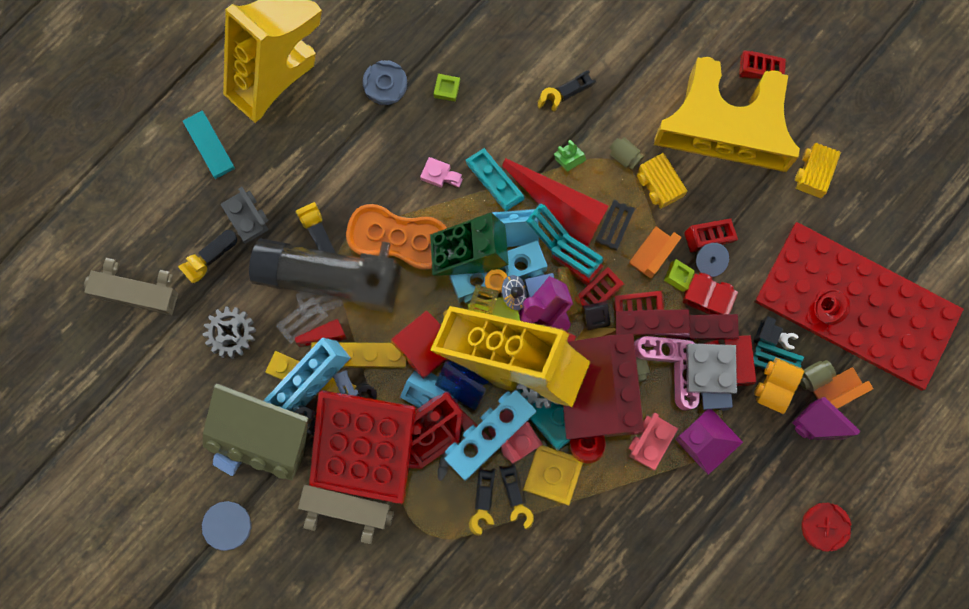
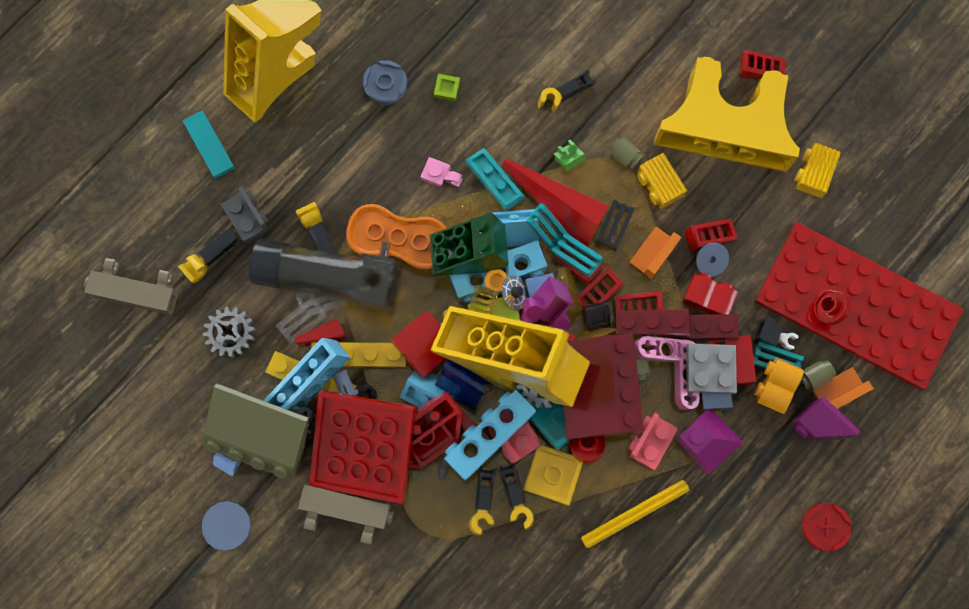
(635, 514): none -> yellow axle
(679, 275): lime tile -> none

